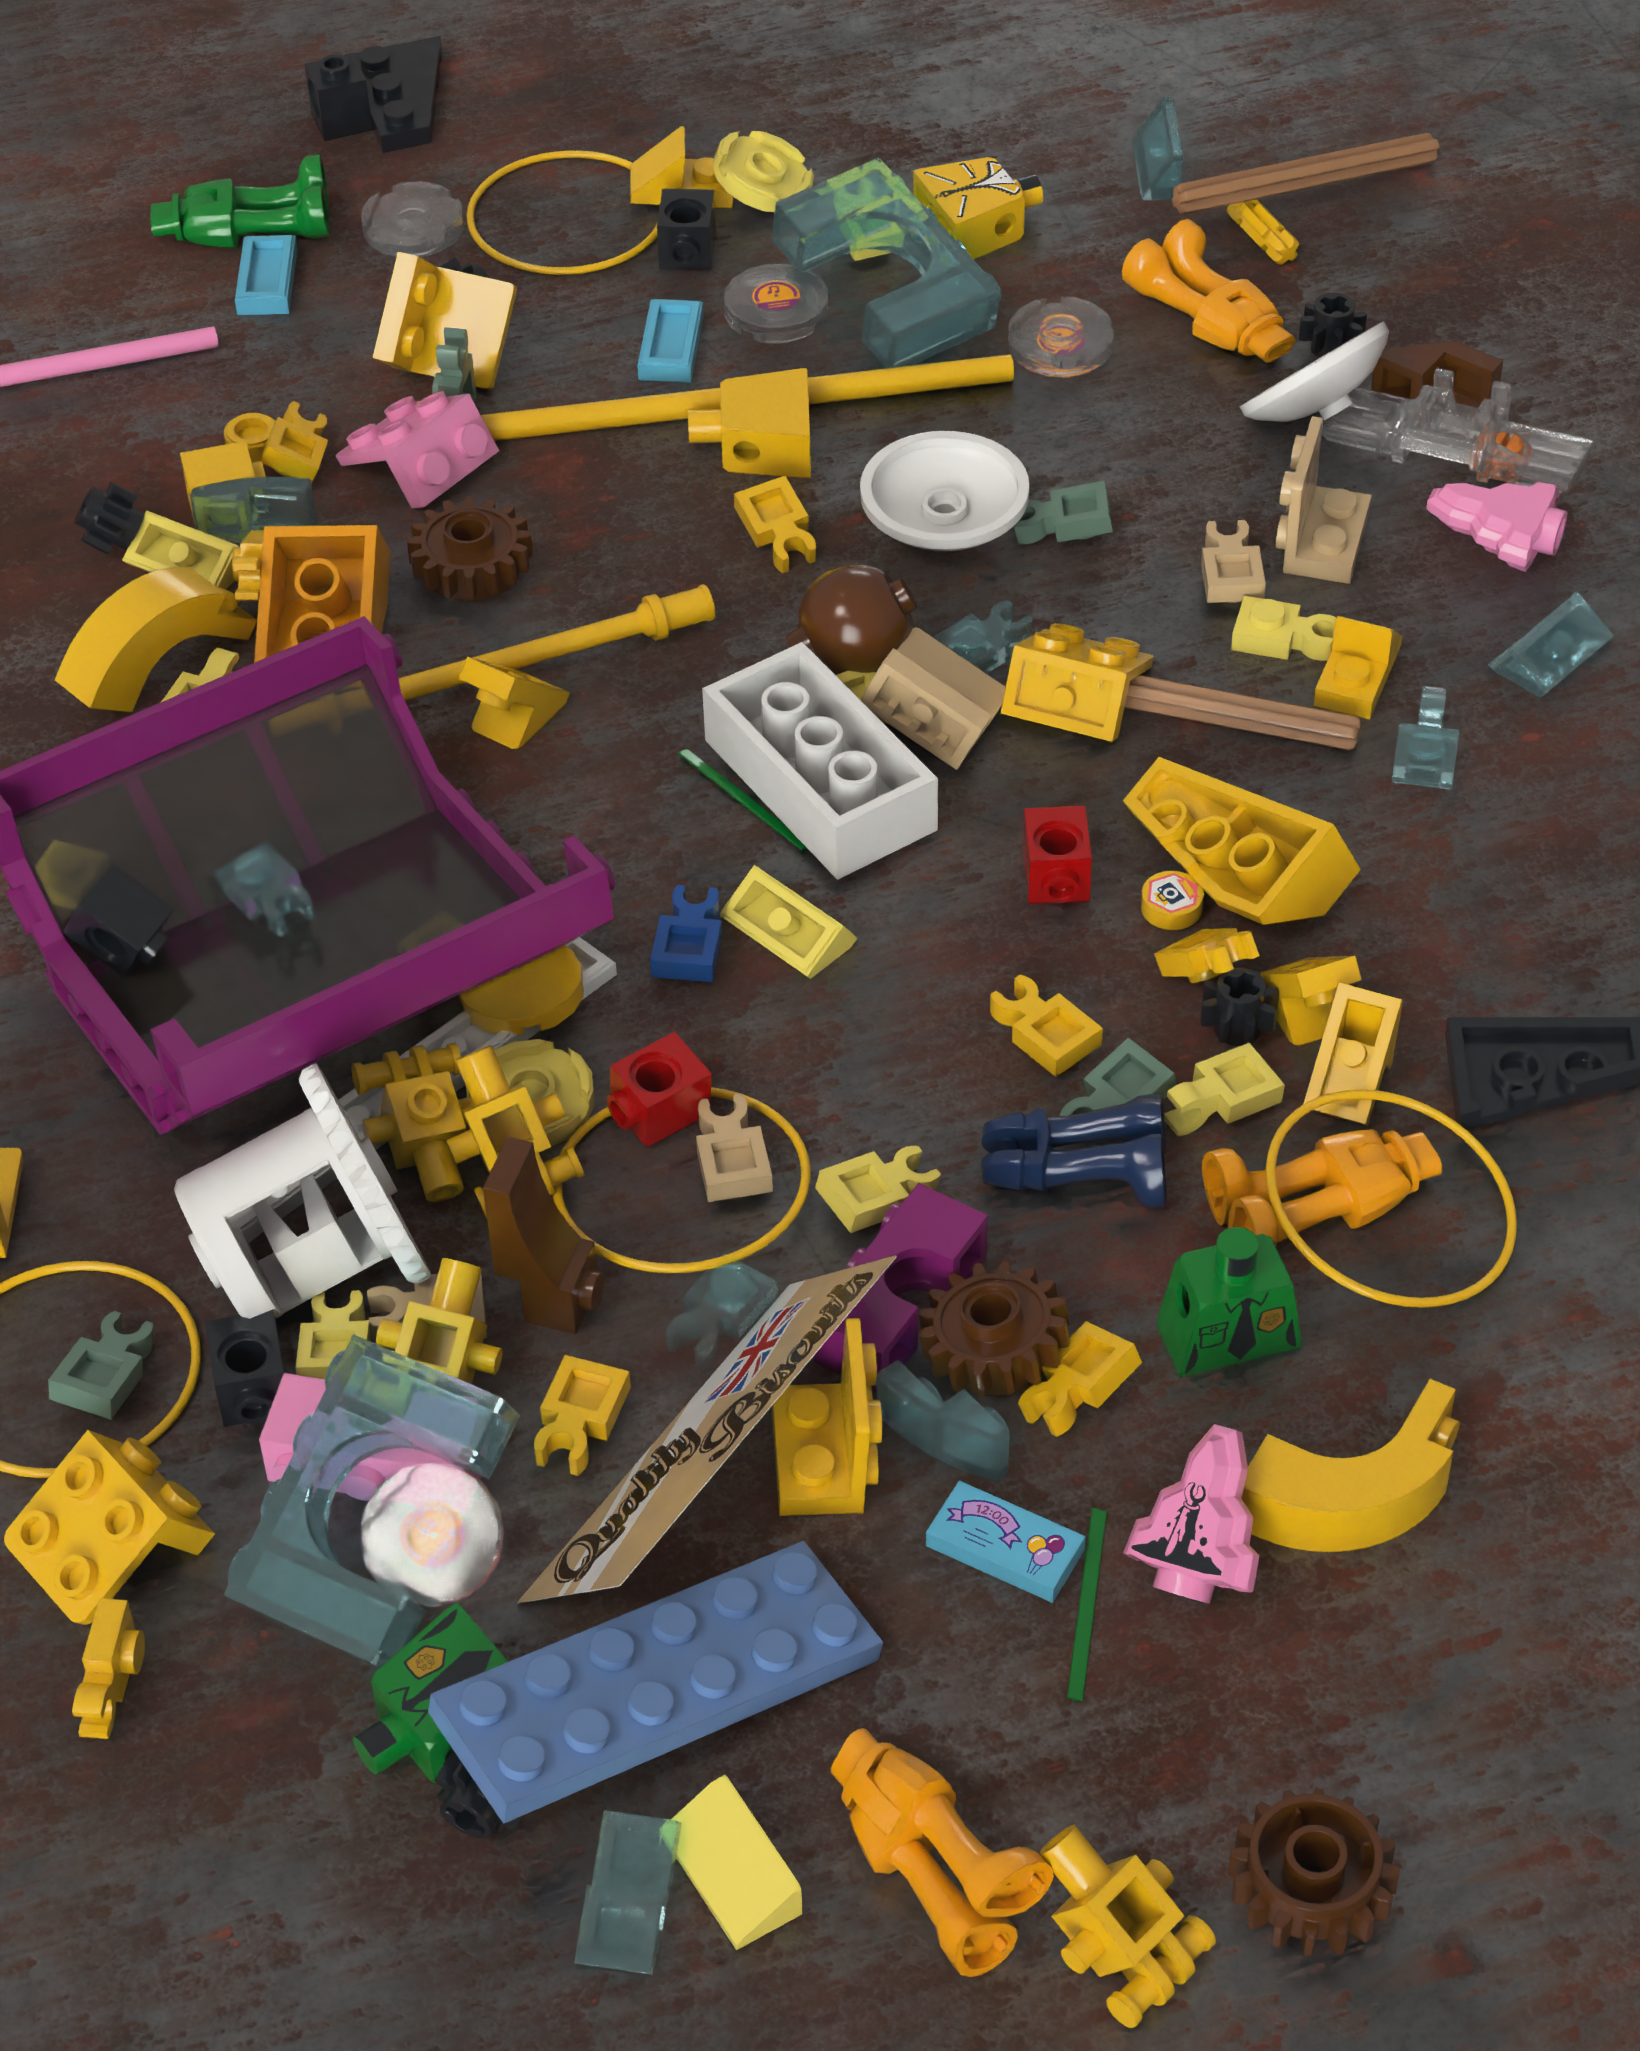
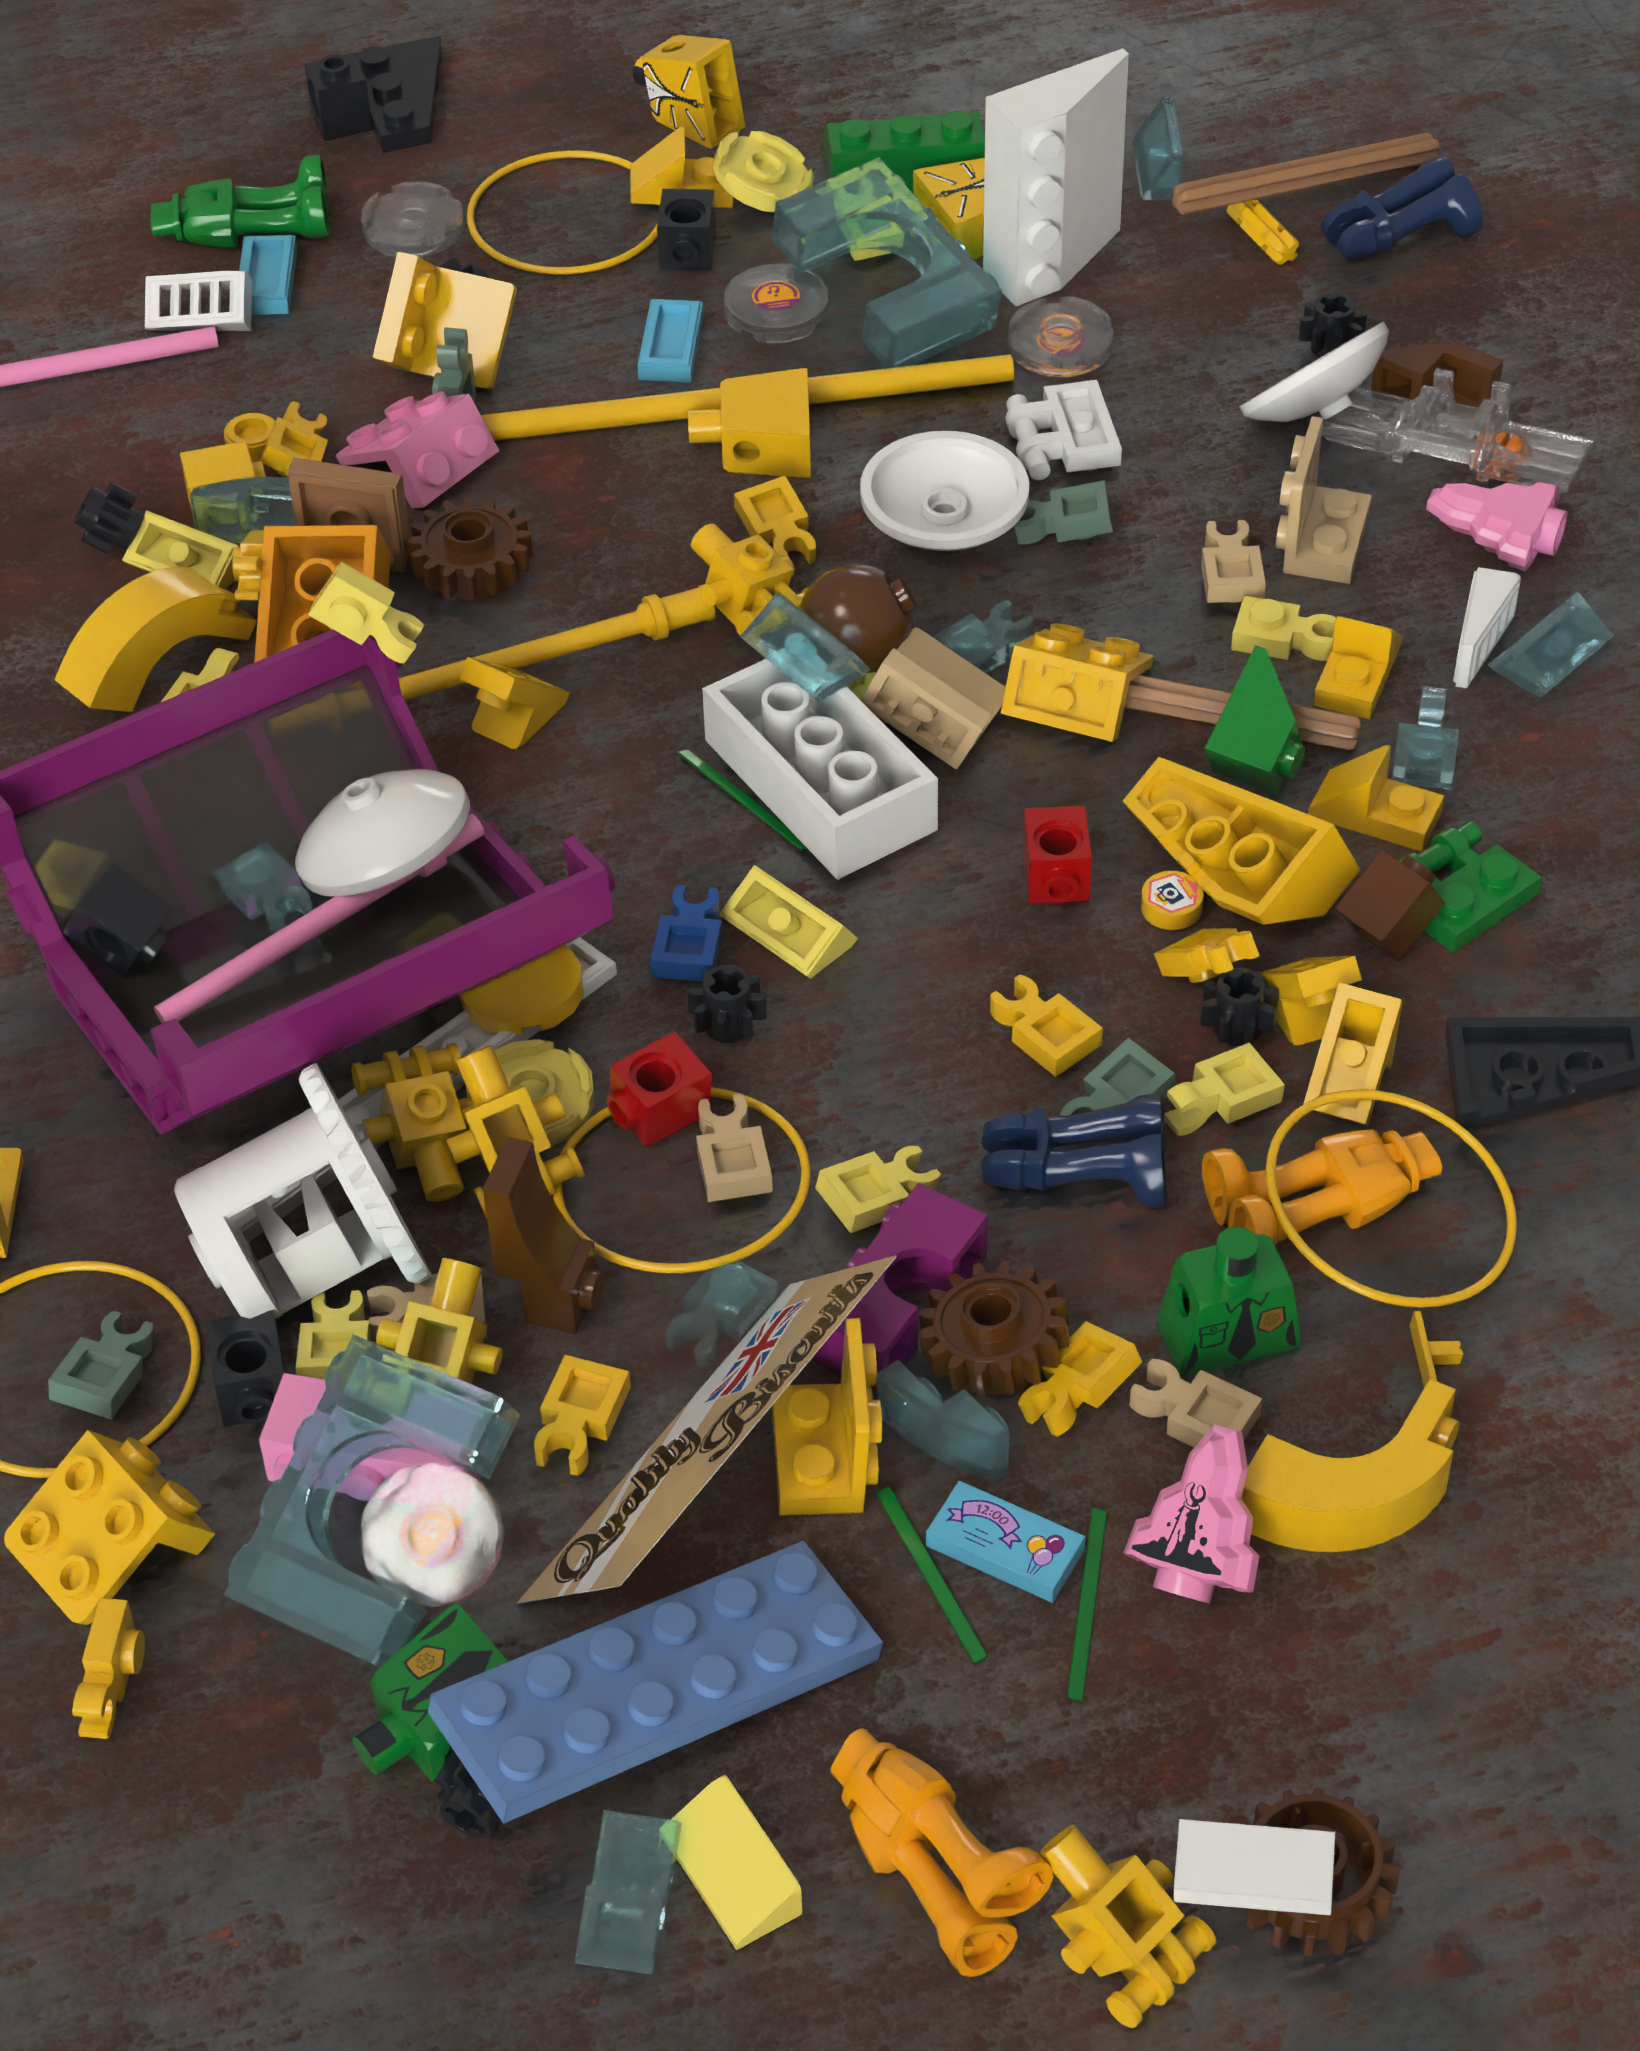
(240, 309): none -> white slope
(295, 936): none -> bright pink bar
(352, 496): none -> medium nougat tile
(362, 608): none -> light yellow plate
(381, 831): none -> white dish
(693, 86): none -> yellow torso
(727, 1004): none -> black gear
(742, 575): none -> yellow piece
(803, 649): none -> clear light blue slope
(904, 142): none -> green slope
(932, 1575): none -> green piece
(1053, 175): none -> white slope
(1080, 428): none -> white plate
(1194, 1405): none -> tan plate
(1222, 309): light orange piece -> none
(1254, 1867): none -> white tile
(1257, 730): none -> green slope
(1367, 802): none -> yellow slope
(1391, 903): none -> reddish brown brick
(1427, 195): none -> dark blue piece
(1432, 1352): none -> yellow piece
(1479, 890): none -> green plate
(1486, 618): none -> white slope

